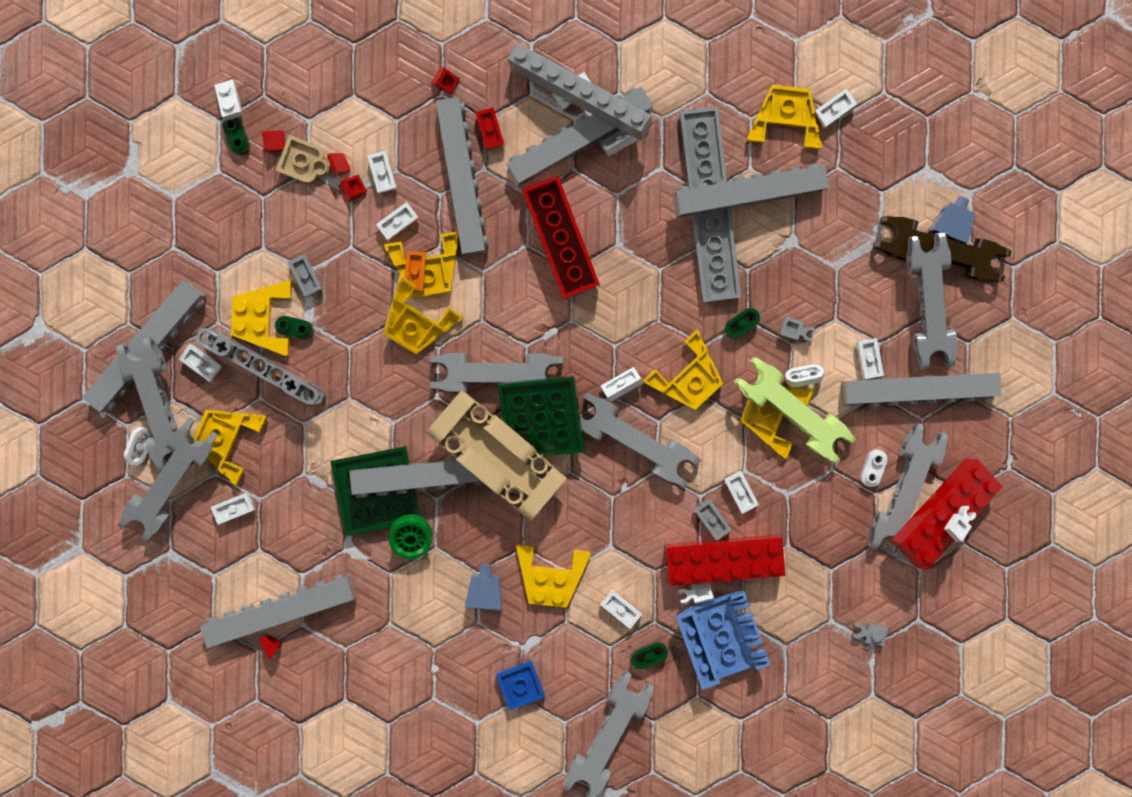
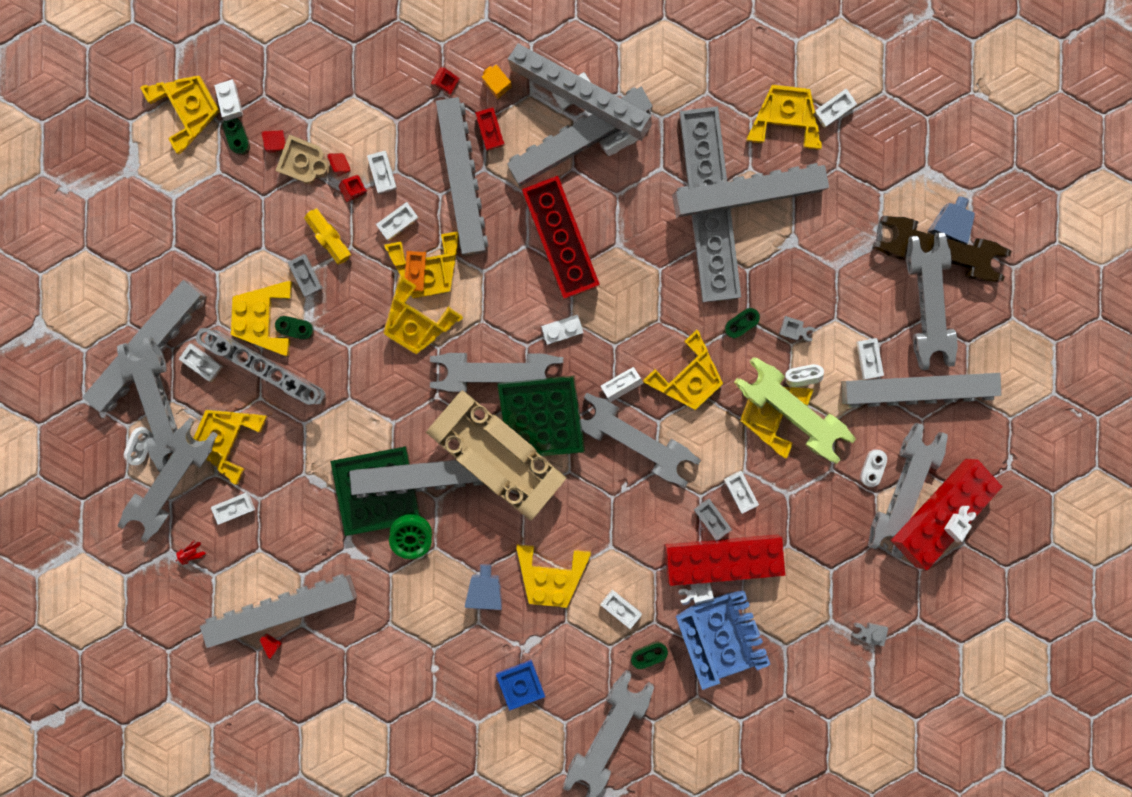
(186, 555): none -> red piece
(192, 104): none -> yellow wing
(327, 236): none -> yellow piece
(496, 81): none -> light orange brick
(562, 329): none -> white plate

